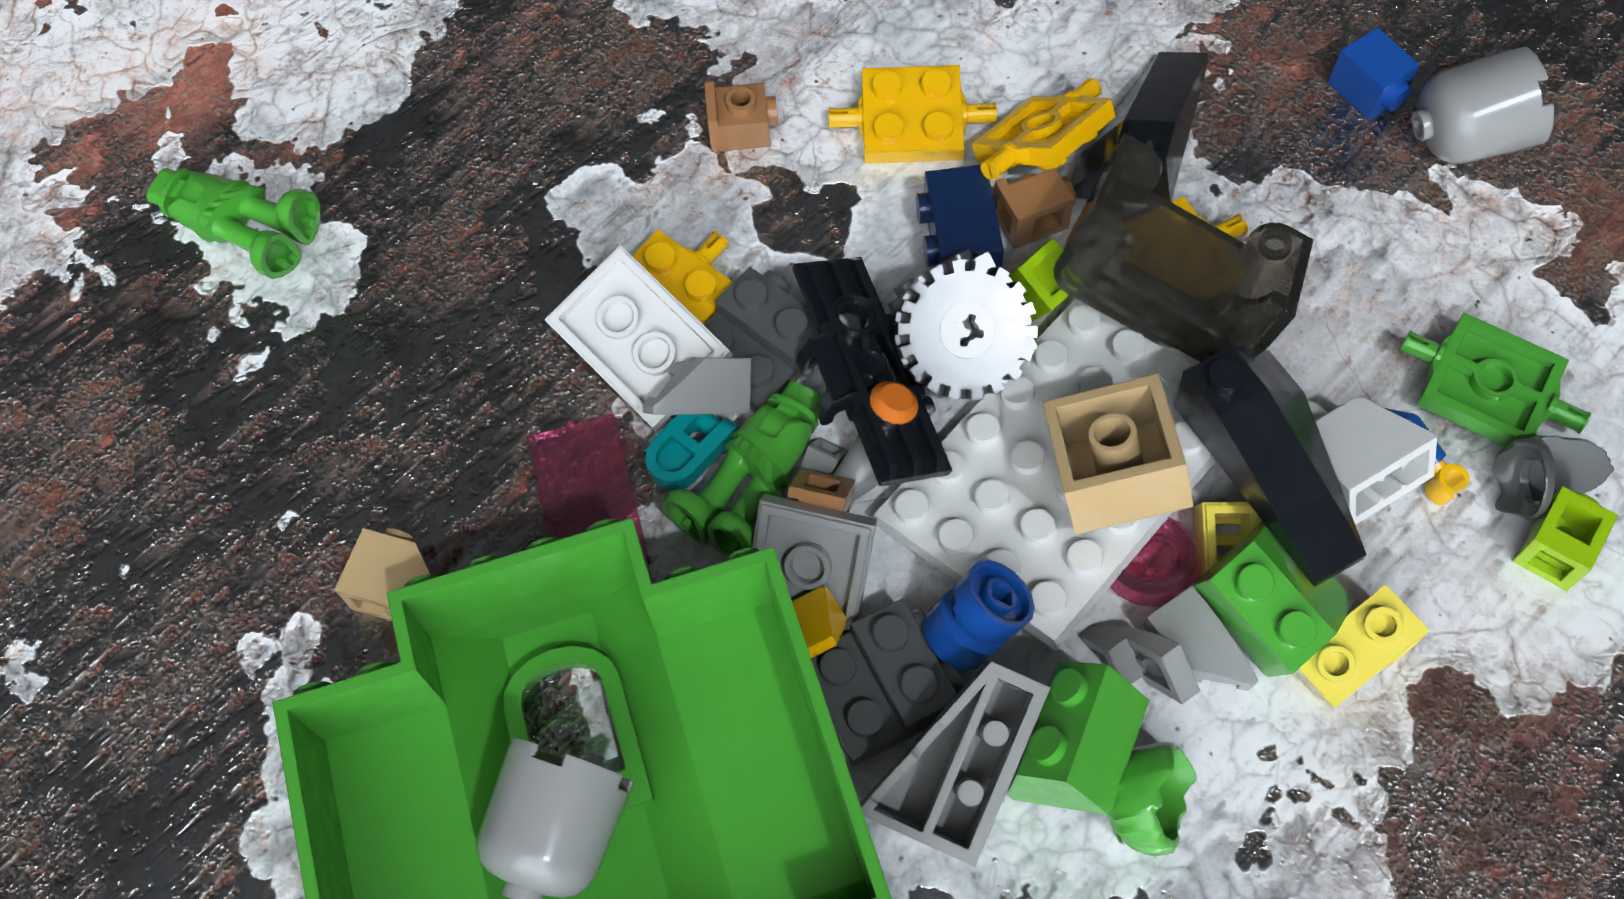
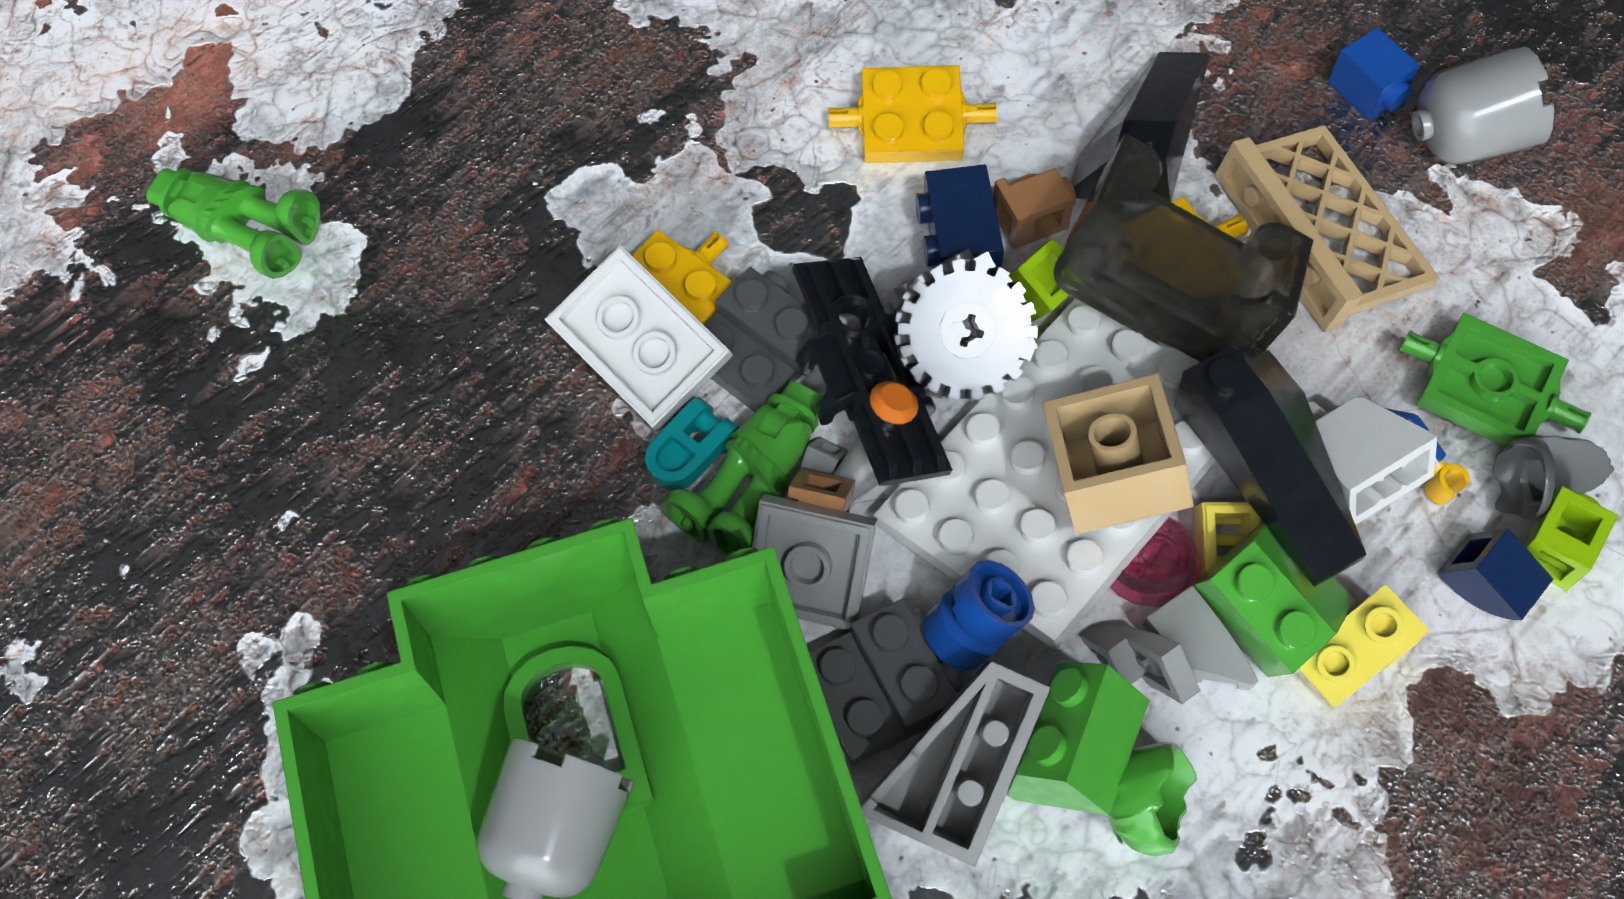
(378, 566): tan slope -> none
(583, 477): clear pink piece -> none
(705, 387): light grey slope -> none
(739, 116): medium nougat brick -> none
(819, 620): yellow slope -> none
(1044, 130): yellow plate -> none
(1268, 197): none -> tan fence
(1496, 574): none -> dark blue brick

